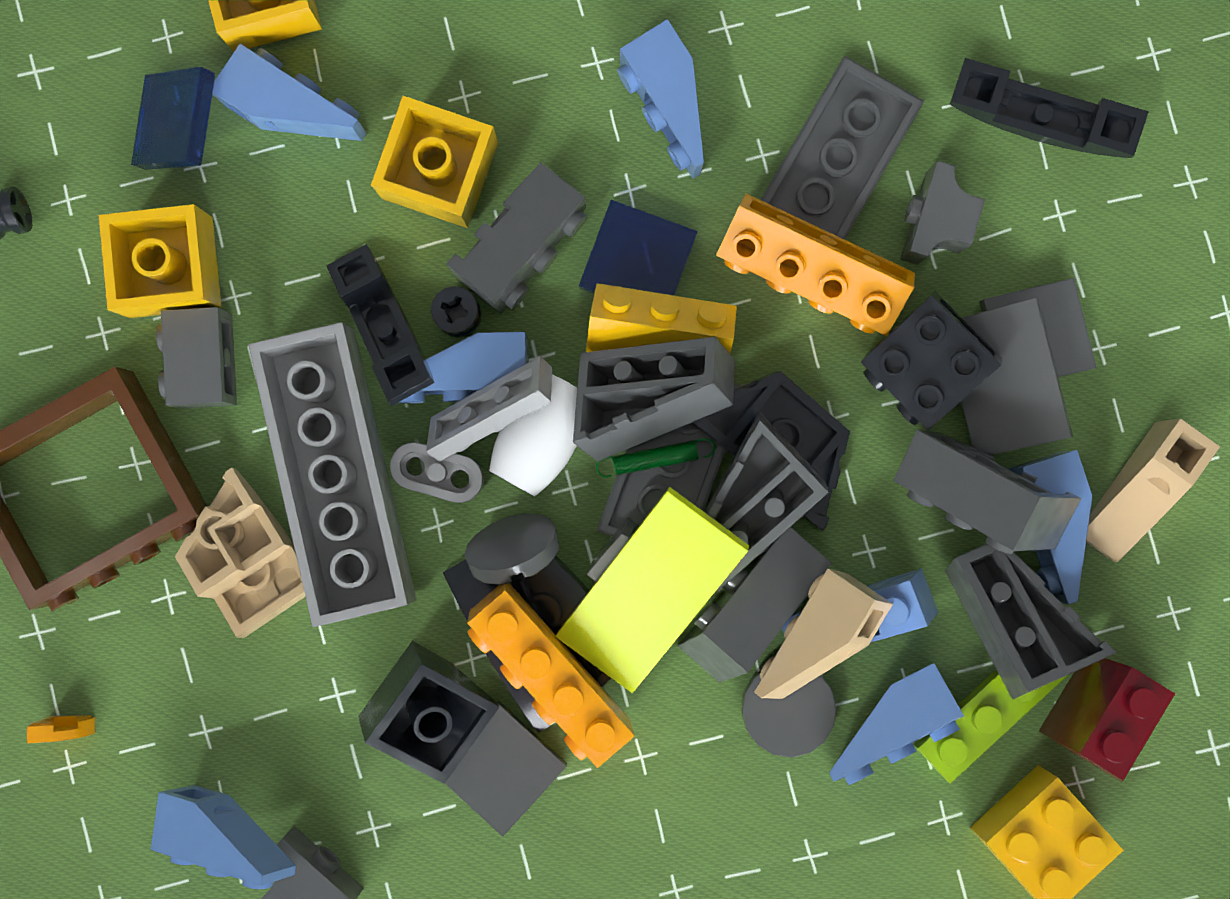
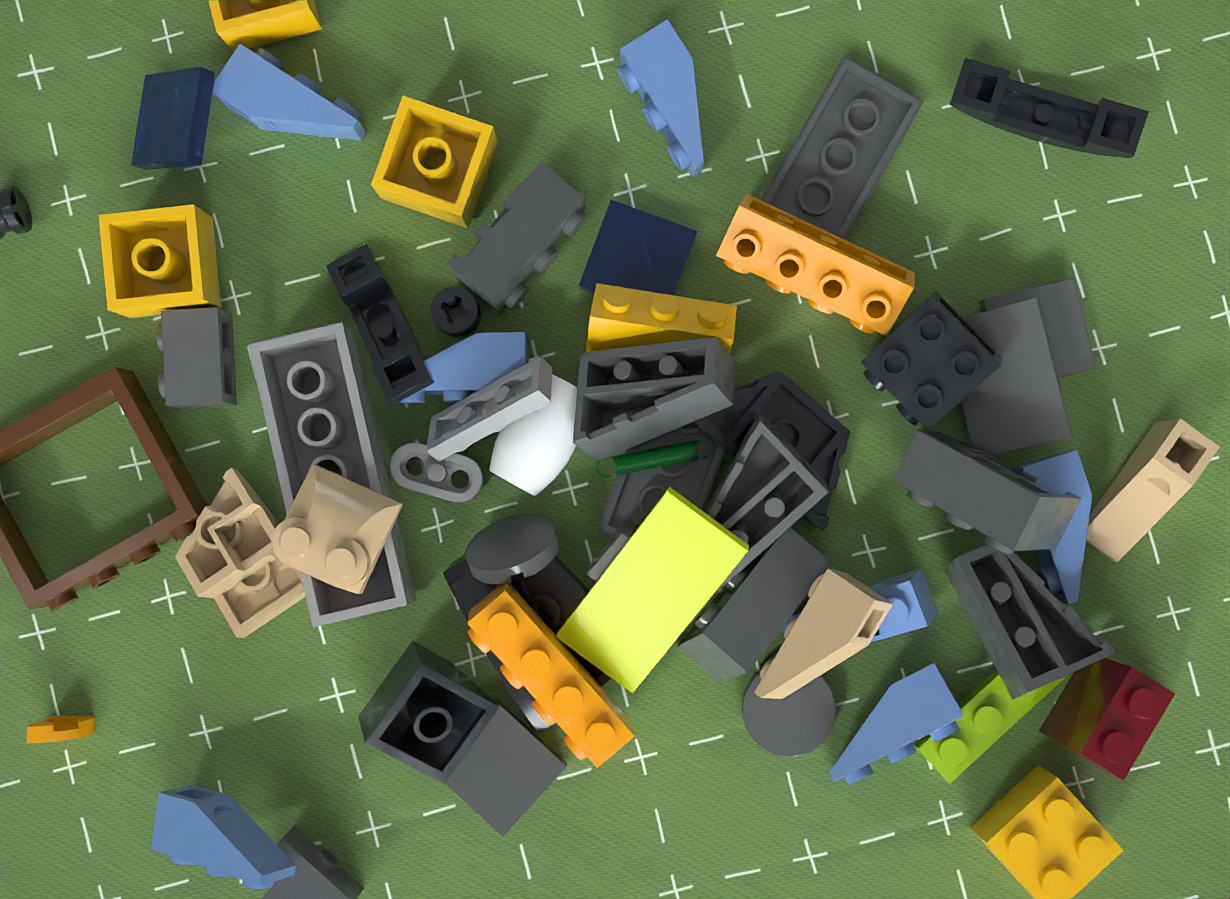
(335, 530): none -> tan slope
(940, 216): dark grey brick -> none

